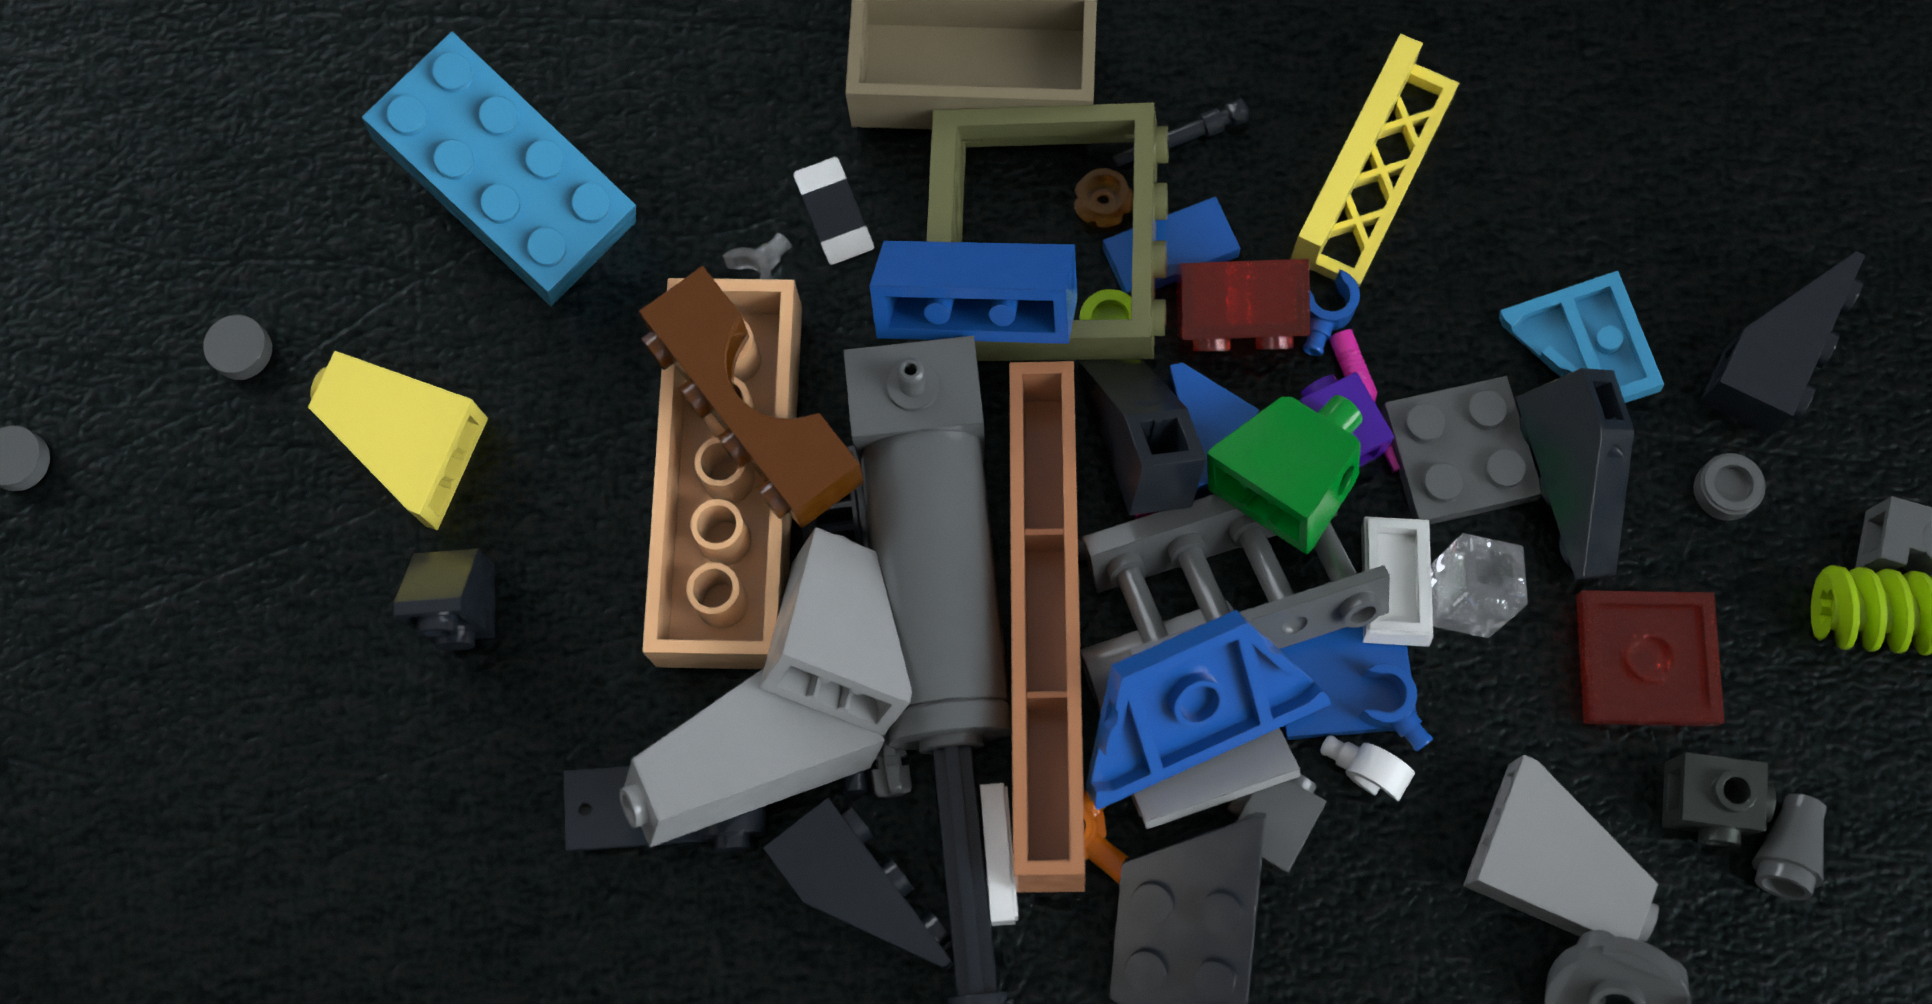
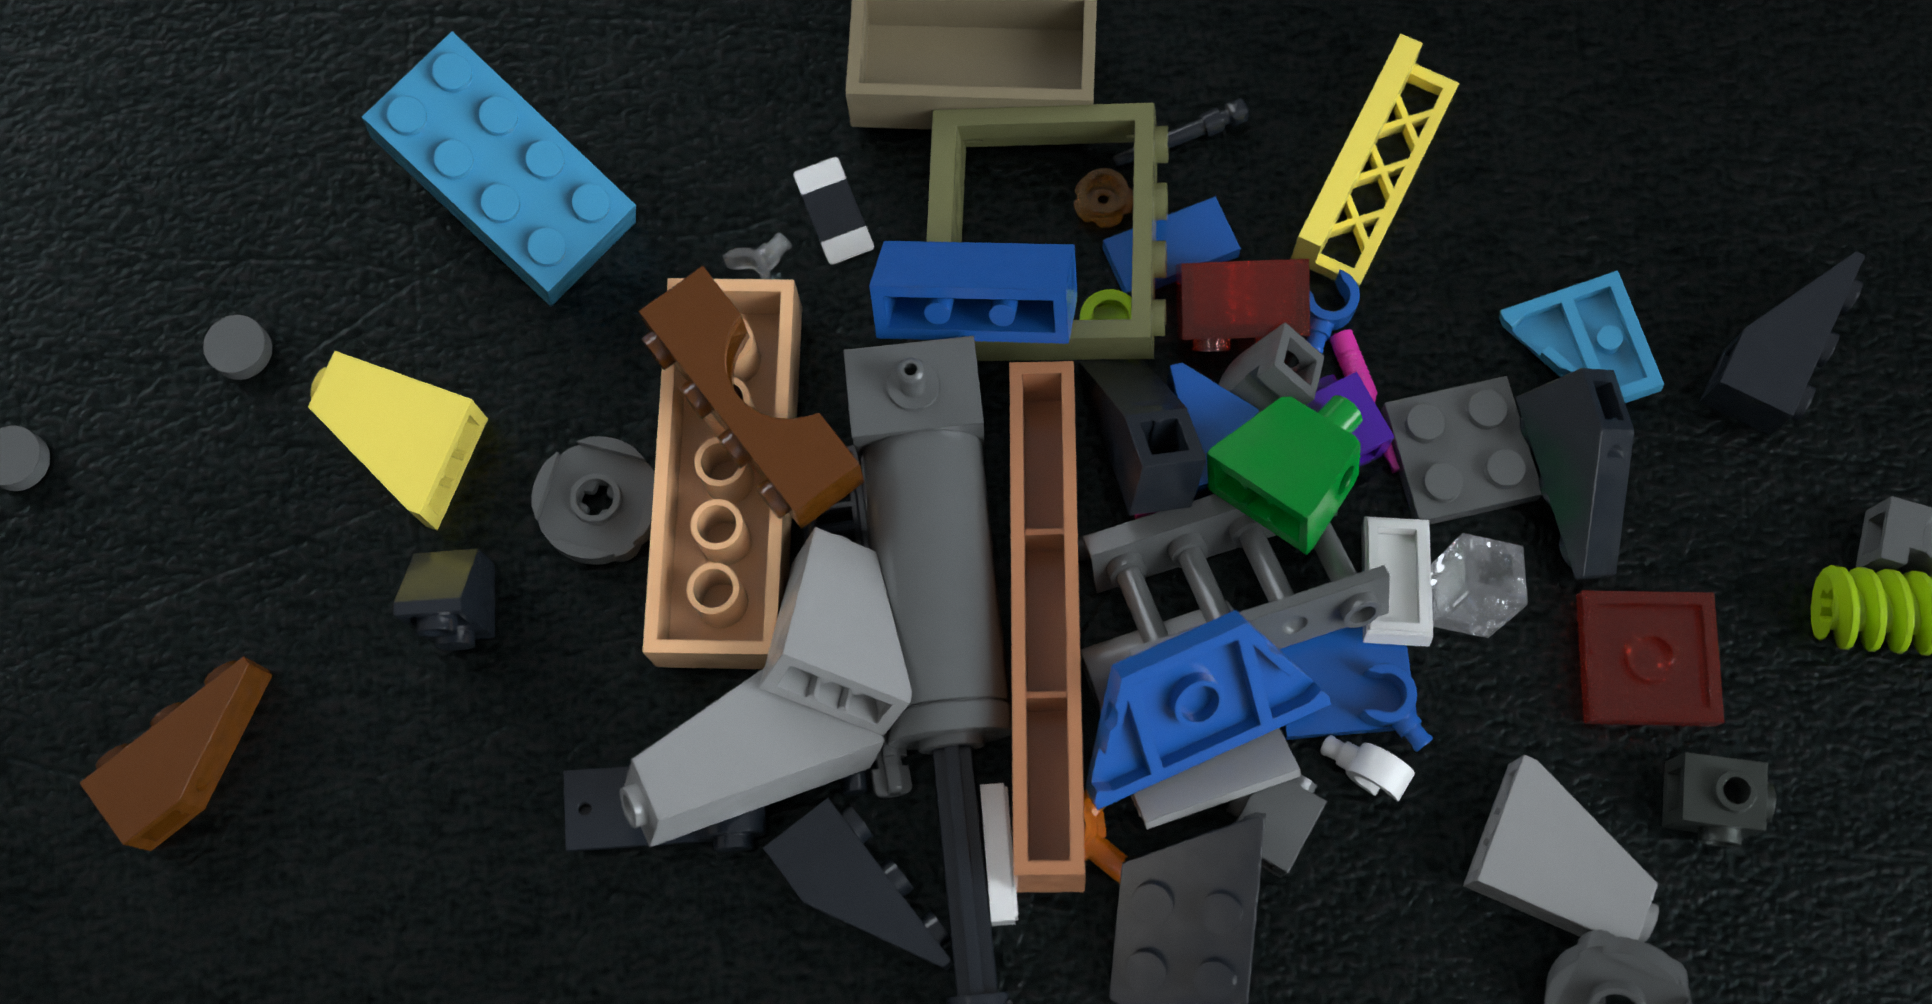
(174, 767): none -> reddish brown slope
(579, 471): none -> dark grey plate
(1263, 377): none -> dark grey leg
(1729, 486): dark grey tile -> none
(1792, 852): dark grey cone -> none

